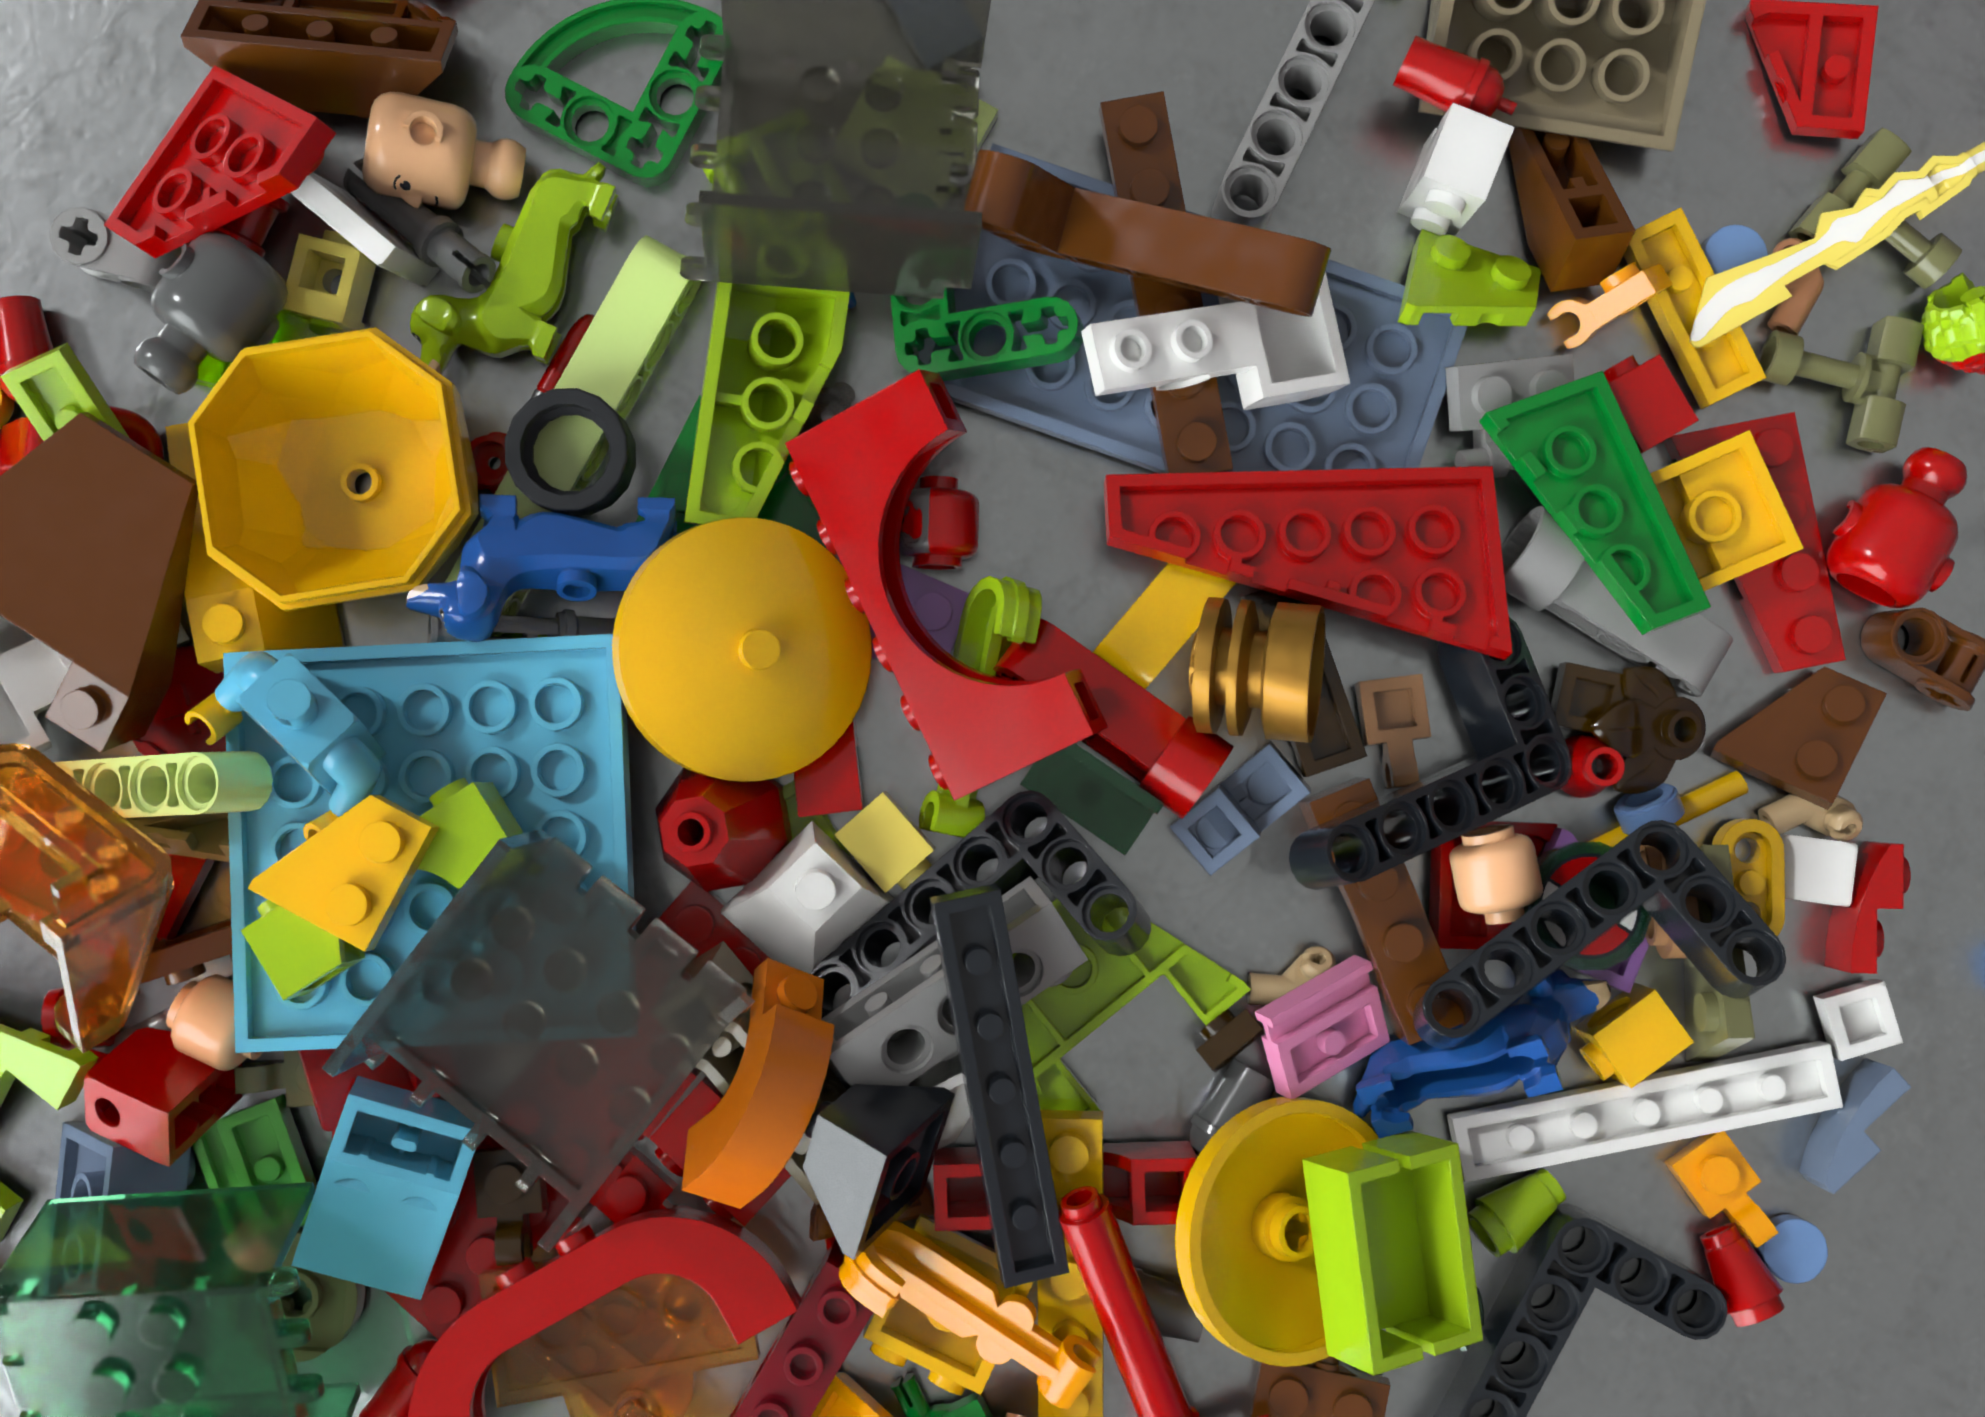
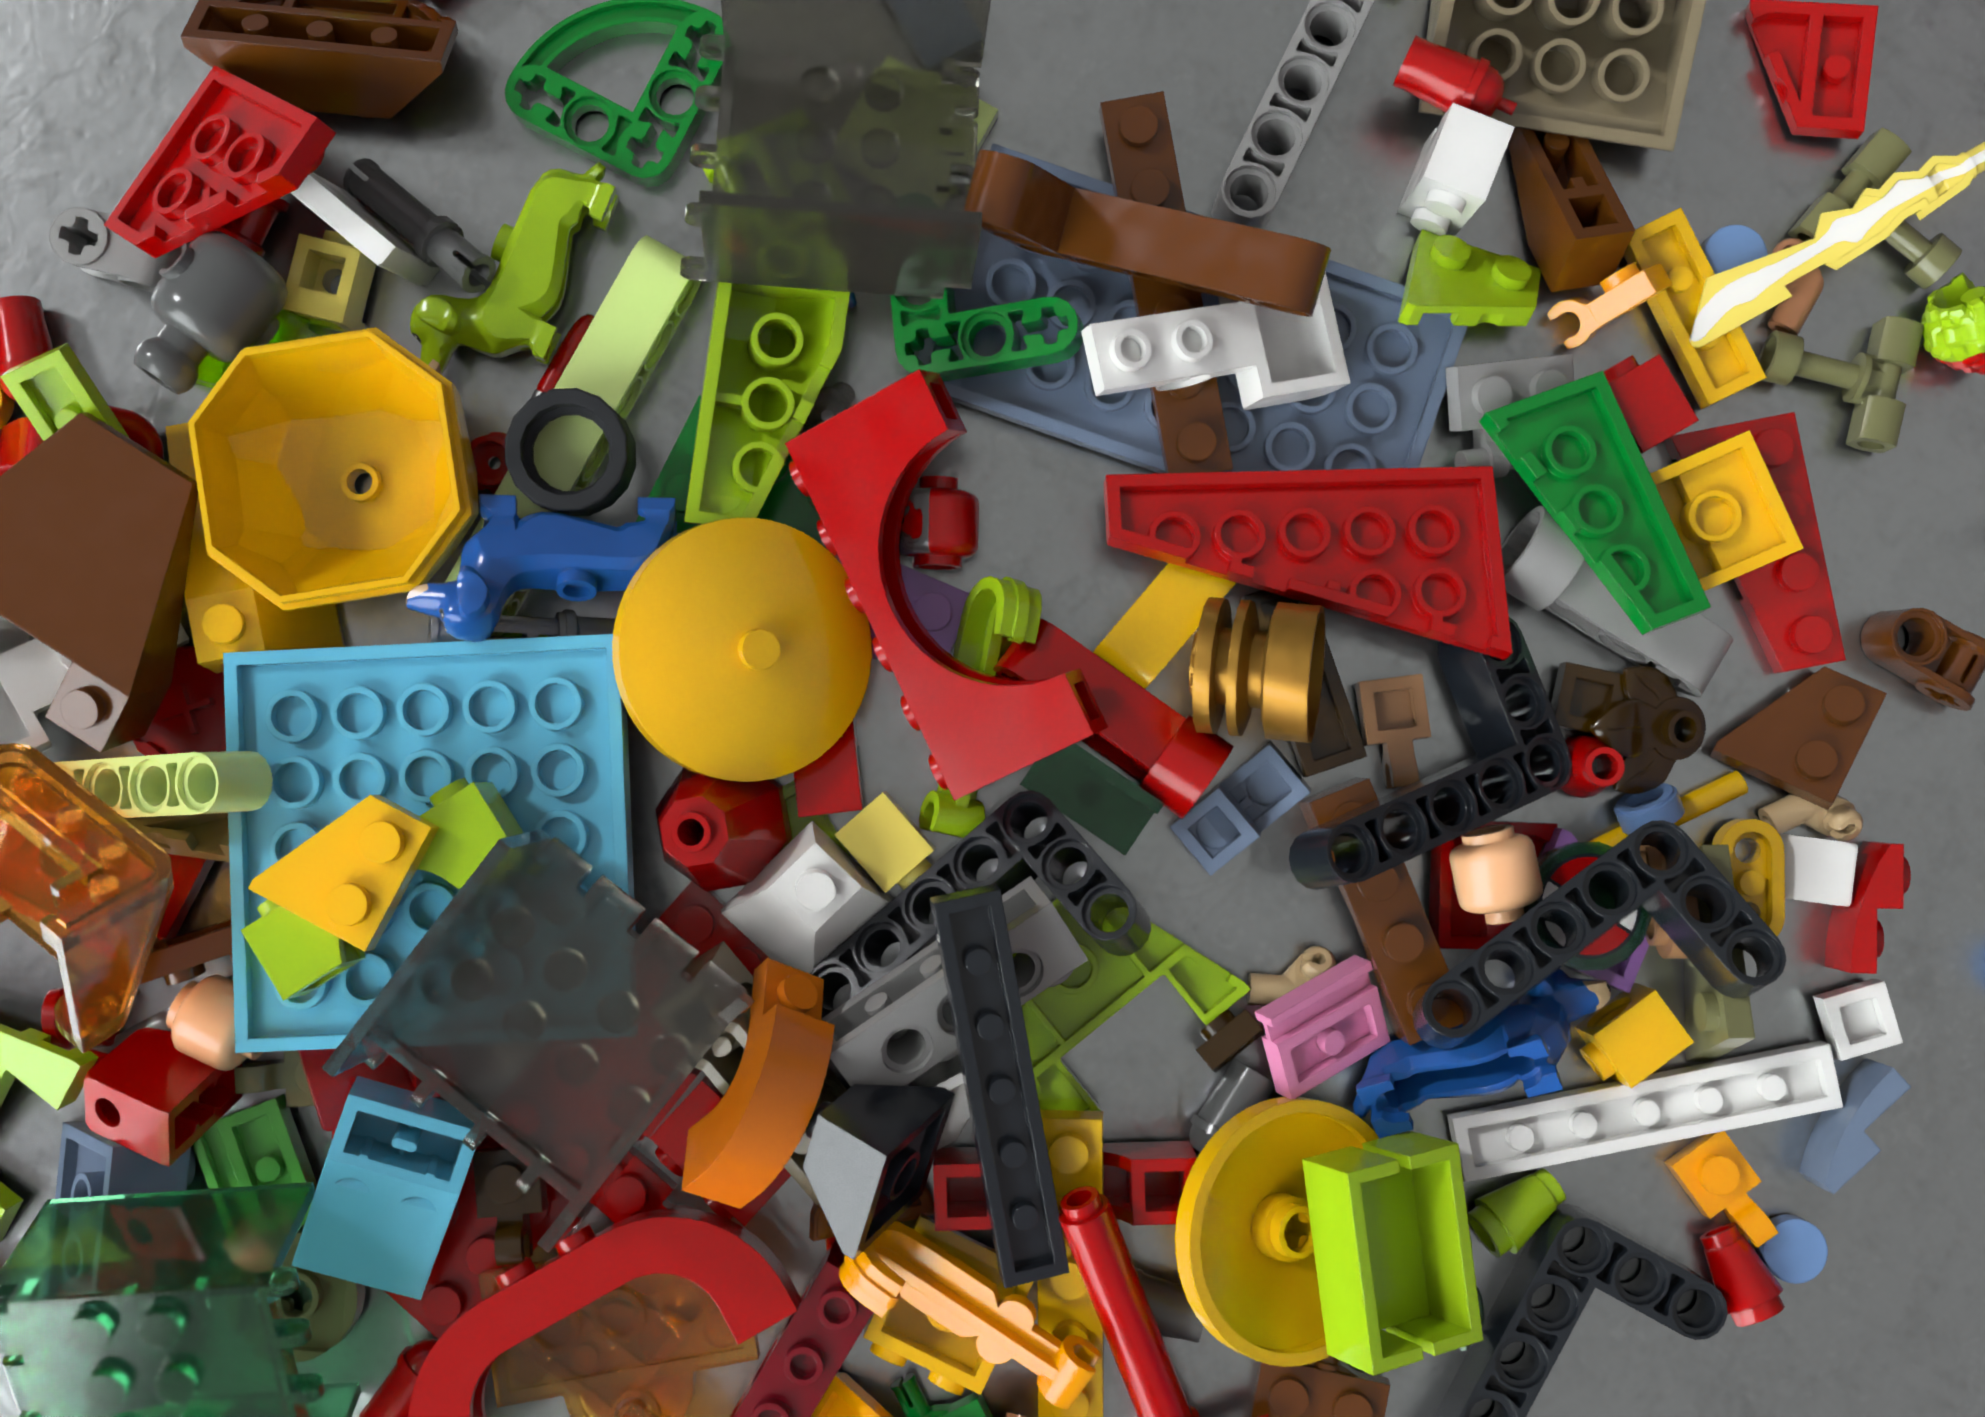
(301, 720): medium azure torso -> none
(432, 155): light nougat piece -> none
(1900, 535): red piece -> none

